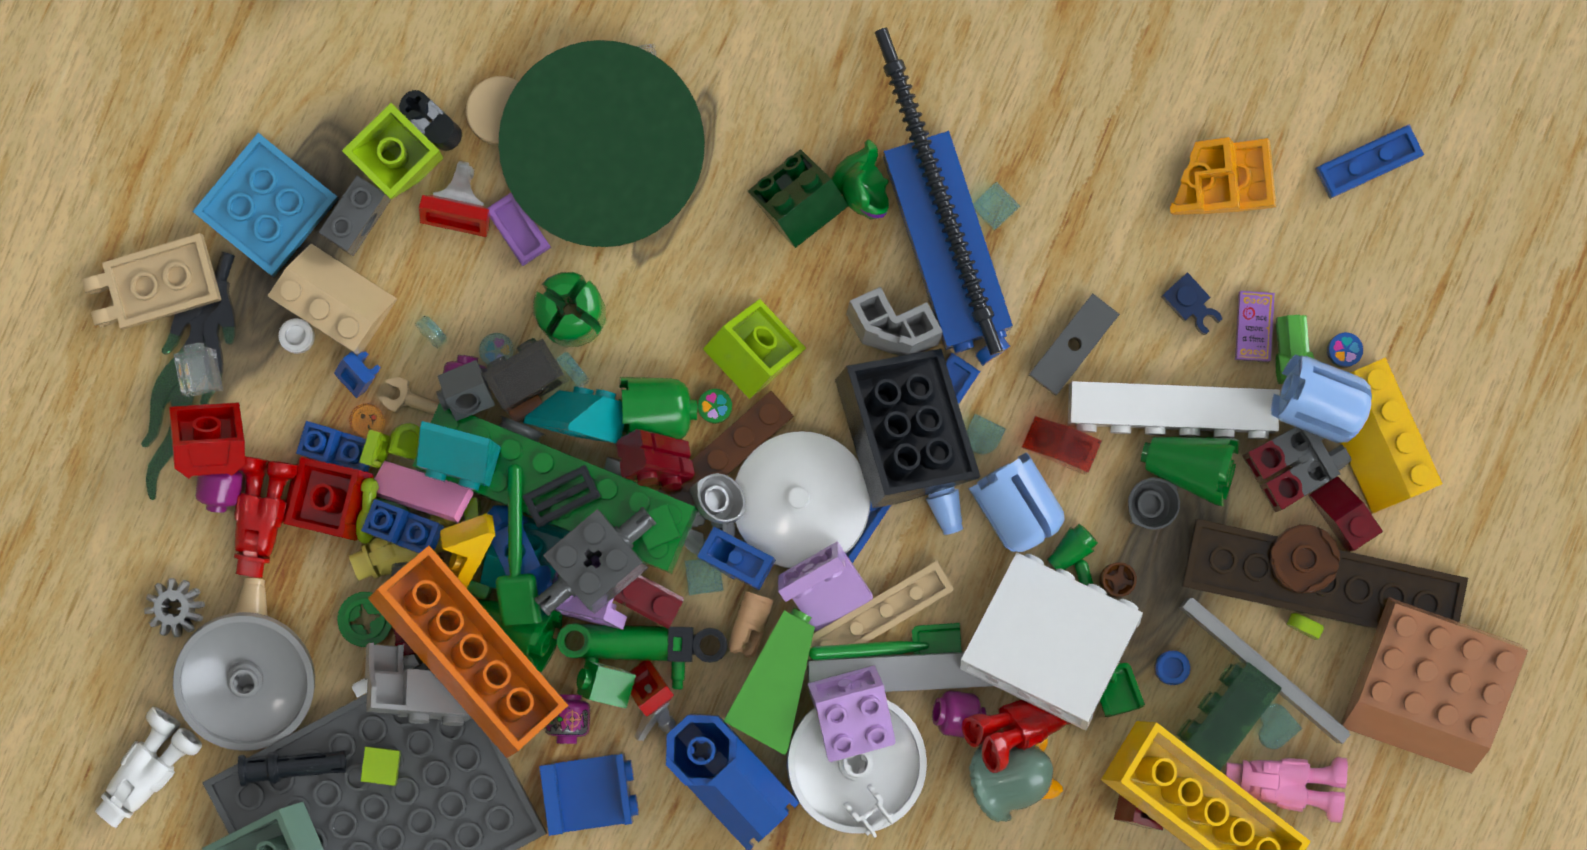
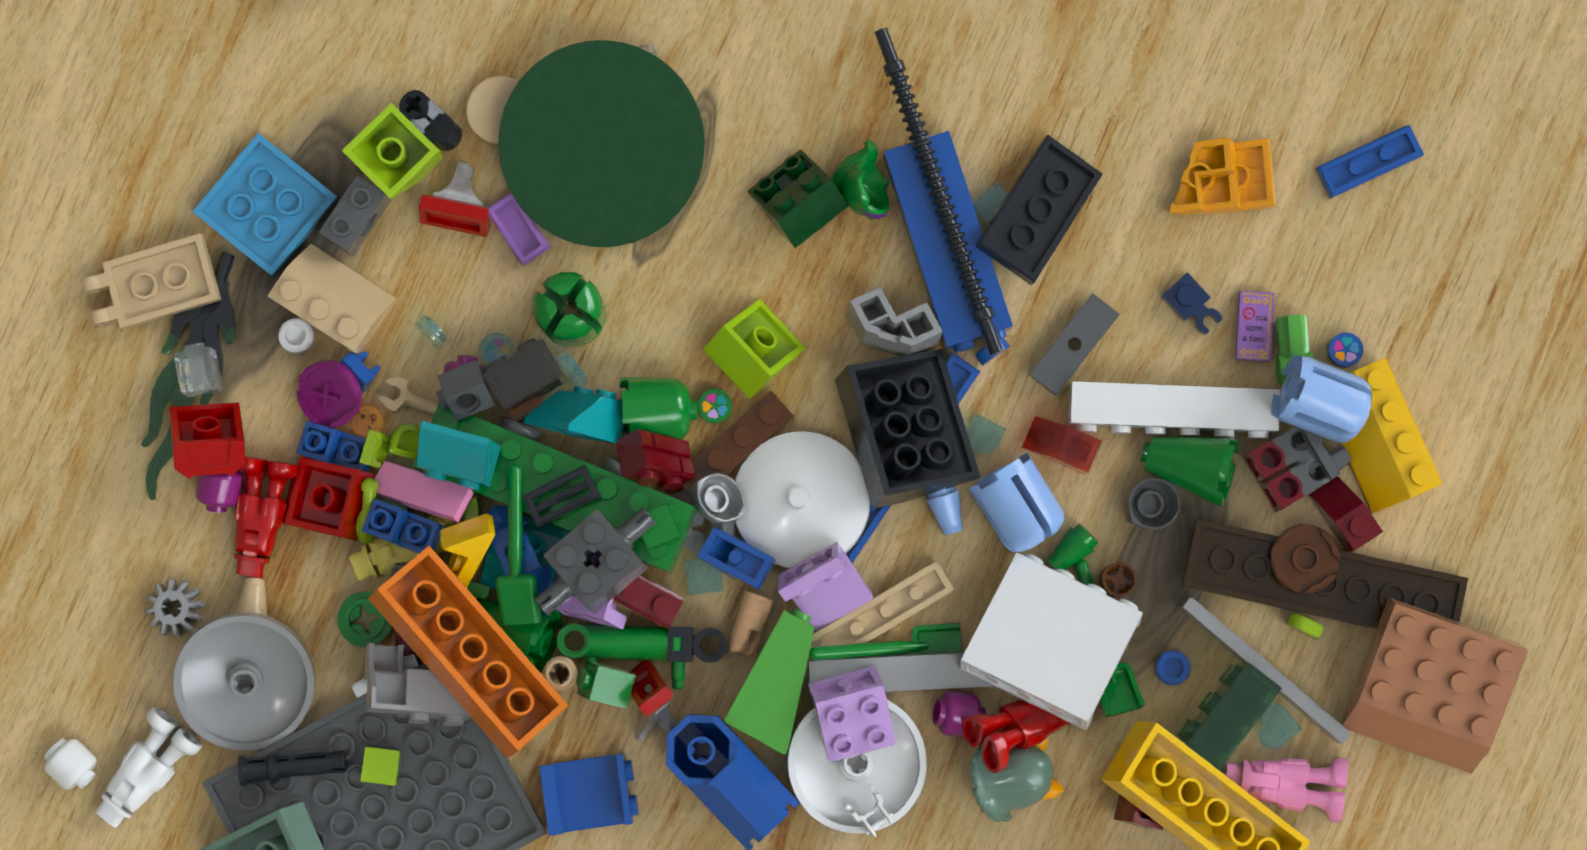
(70, 764): none -> white head
(329, 393): none -> magenta tile
(552, 669): none -> tan cone
(572, 721): magenta head -> none
(1039, 210): none -> black tile

